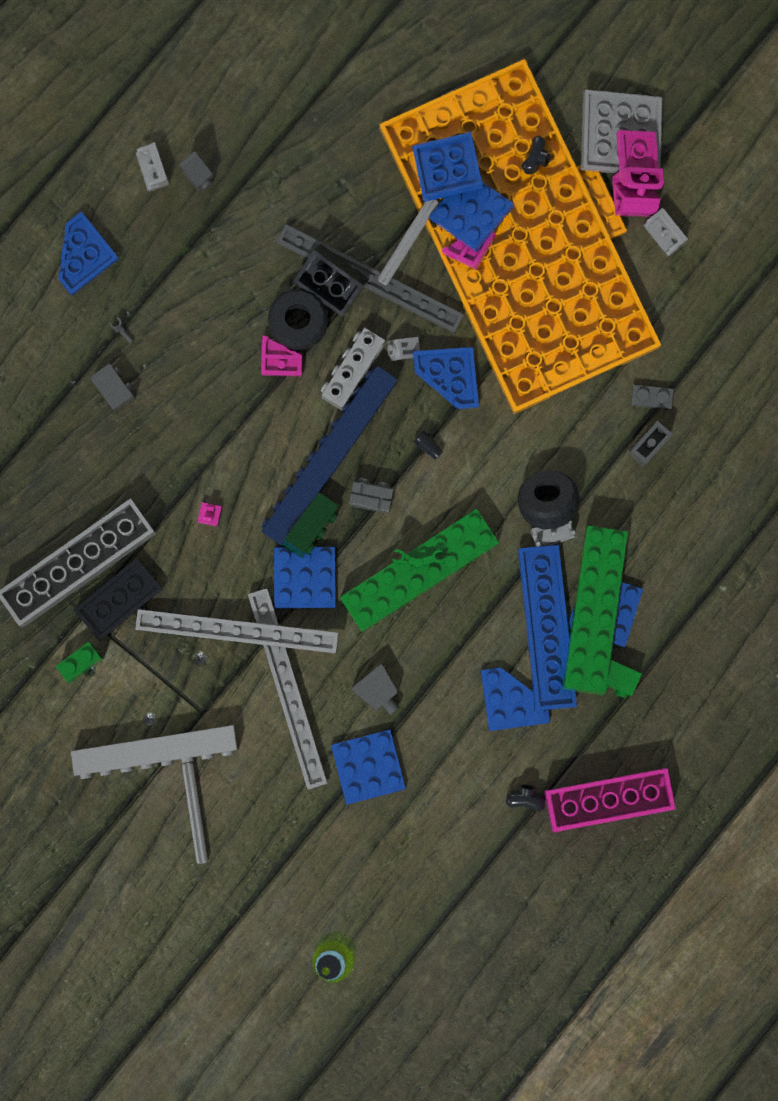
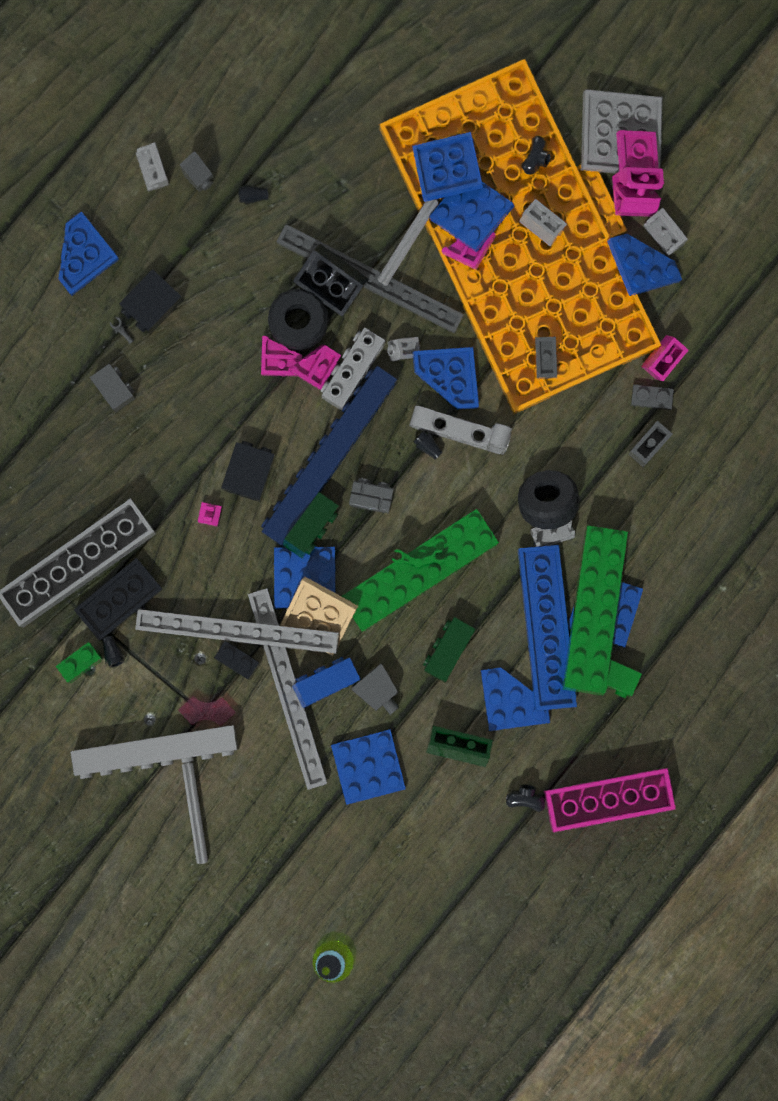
(112, 652): none -> black cone
(150, 302): none -> black brick
(215, 711): none -> clear pink tile
(237, 660): none -> black brick
(248, 471): none -> black brick
(252, 194): none -> black cone
(316, 366): none -> dark pink wing
(319, 610): none -> tan plate
(325, 681): none -> blue brick
(448, 649): none -> dark green brick
(459, 746): none -> dark green brick
(495, 438): none -> light grey beam
(542, 222): none -> light grey hinge
(545, 357): none -> dark grey plate
(641, 265): none -> blue plate
(664, 358): none -> dark pink brick

